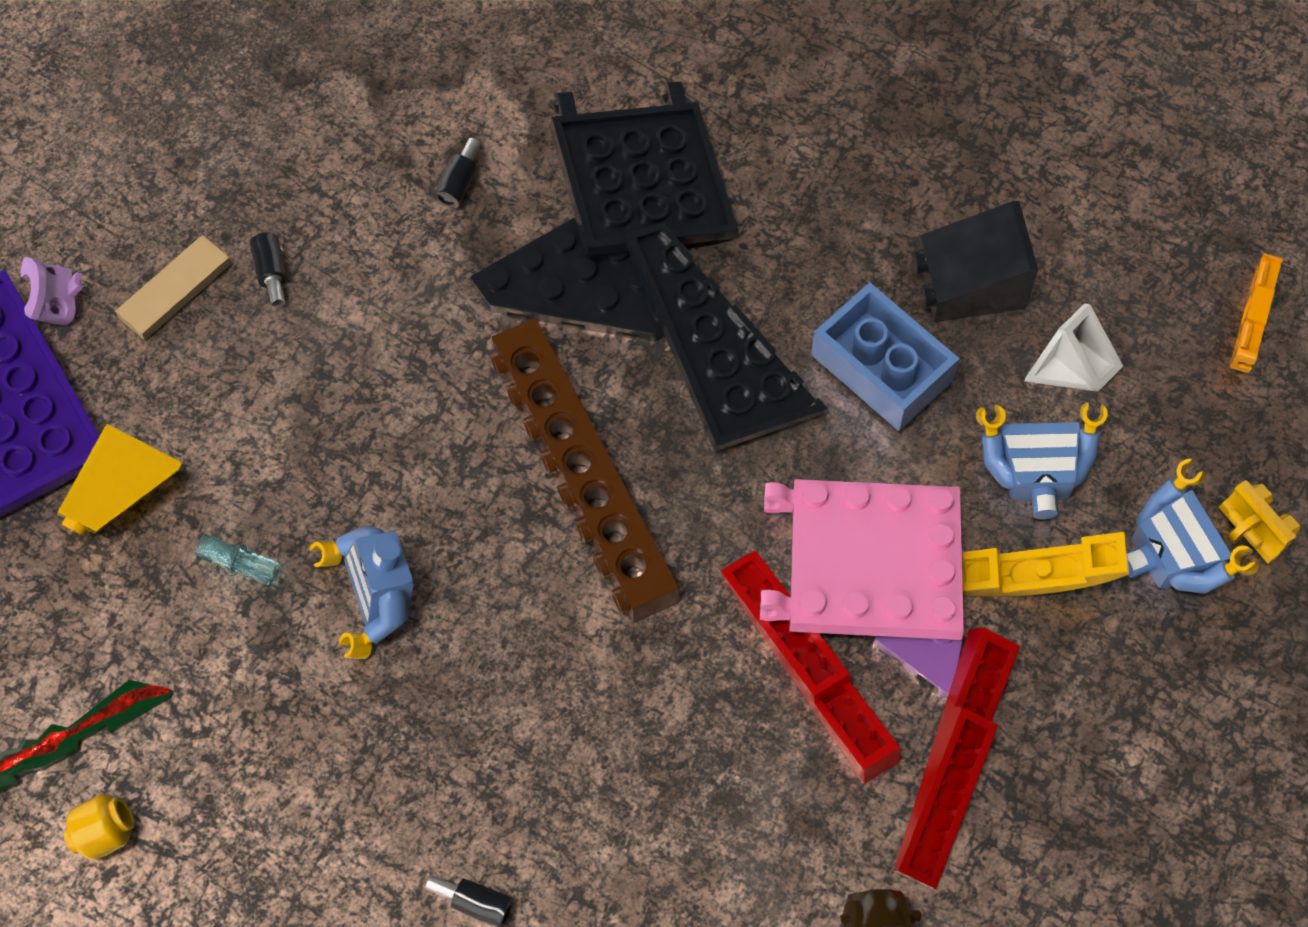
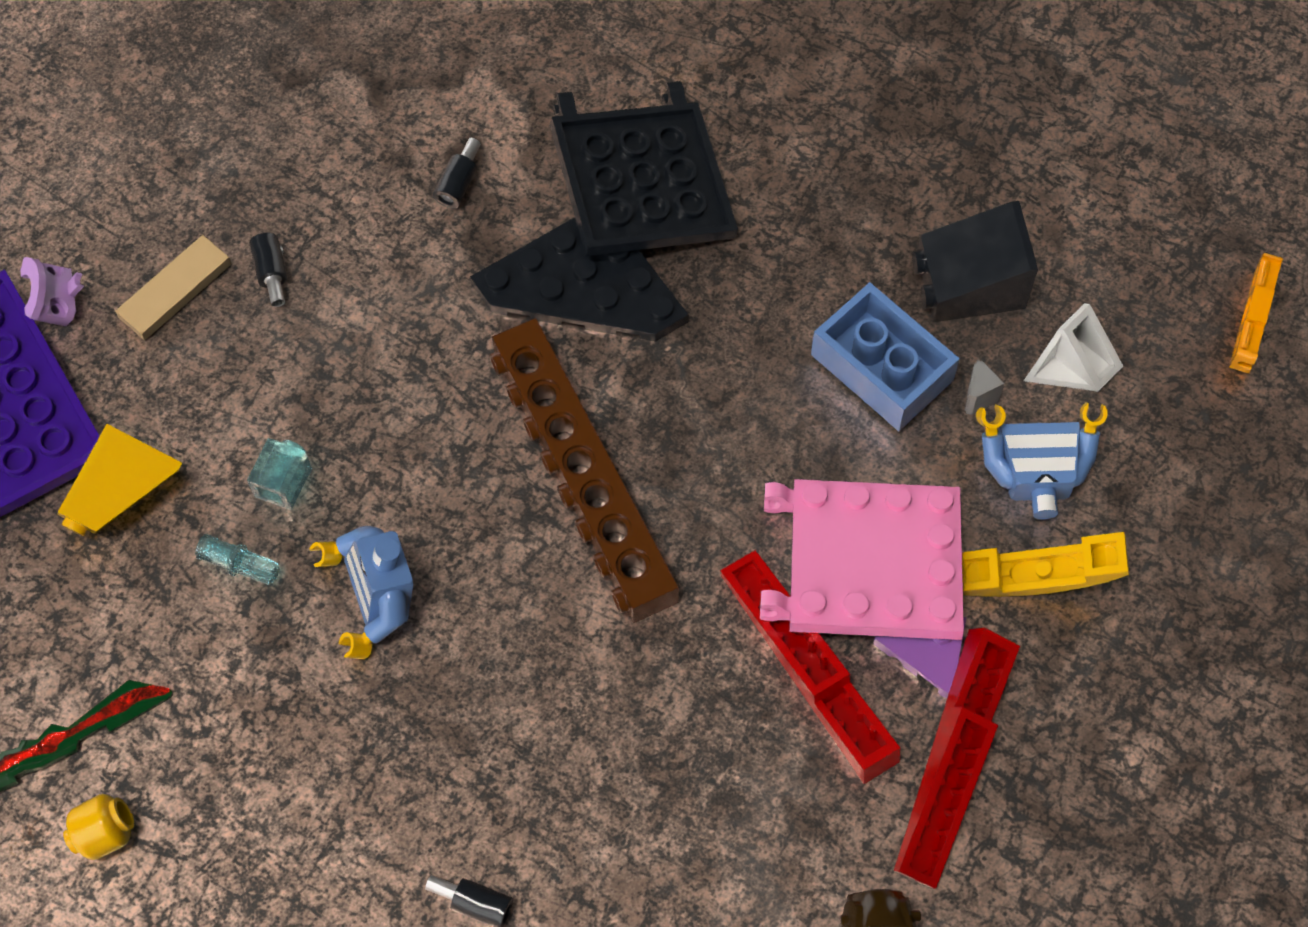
(280, 473): none -> clear light blue brick
(721, 355): black wing -> none
(983, 388): none -> light grey slope
(1180, 541): medium blue torso -> none
(1257, 521): yellow hips -> none

